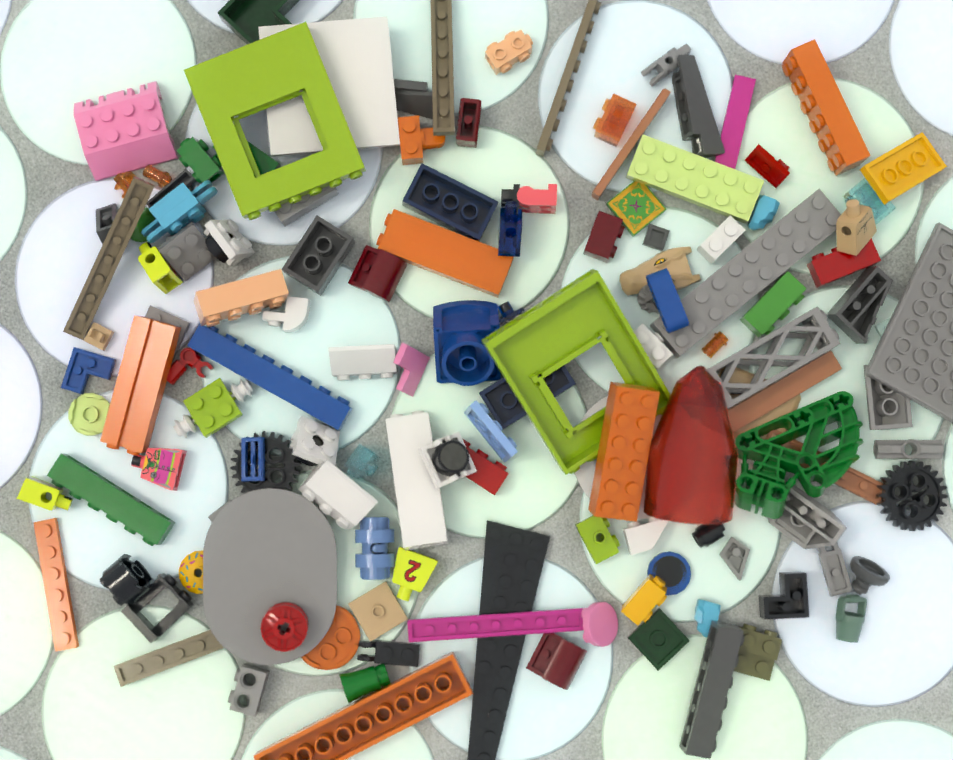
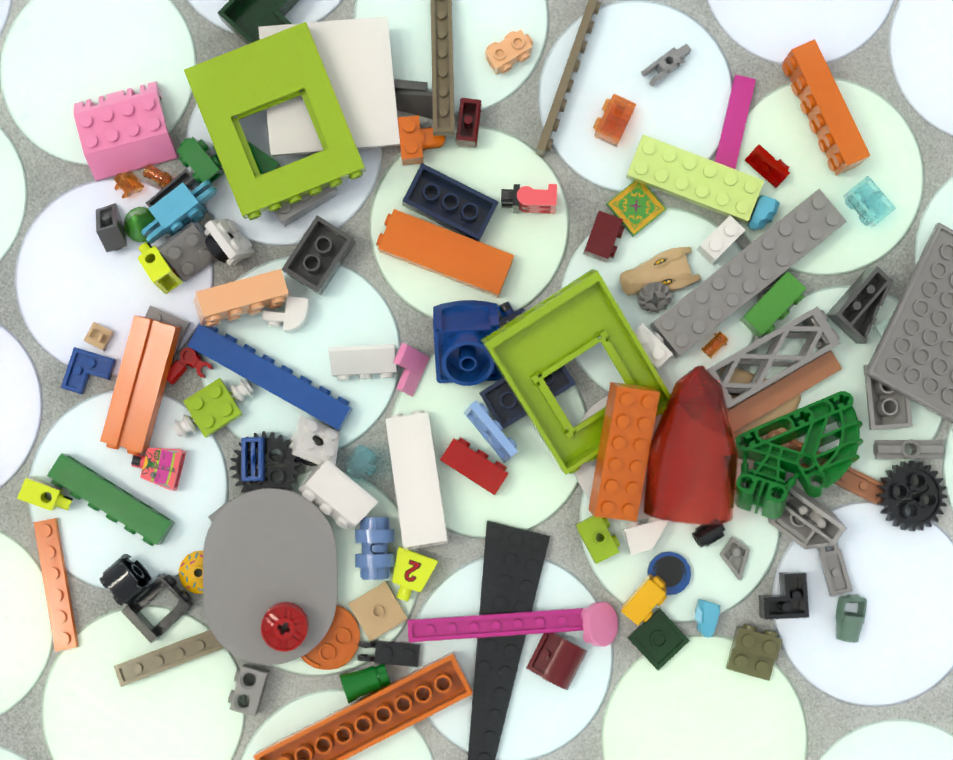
(88, 414): yellowish green tile -> none
(108, 257): dark tan plate -> none
(378, 273): dark red brick -> none
(447, 460): piece -> none
(510, 230): clear blue torso -> none
(630, 144): nougat tile -> none
(656, 237): dark grey tile -> none
(667, 300): blue beam -> none
(694, 109): dark grey wedge -> none
(711, 689): dark grey brick -> none
(839, 264): red brick -> none
(854, 227): tan torso -> none
(867, 574): dark grey hair -> none
(903, 168): yellow plate -> none

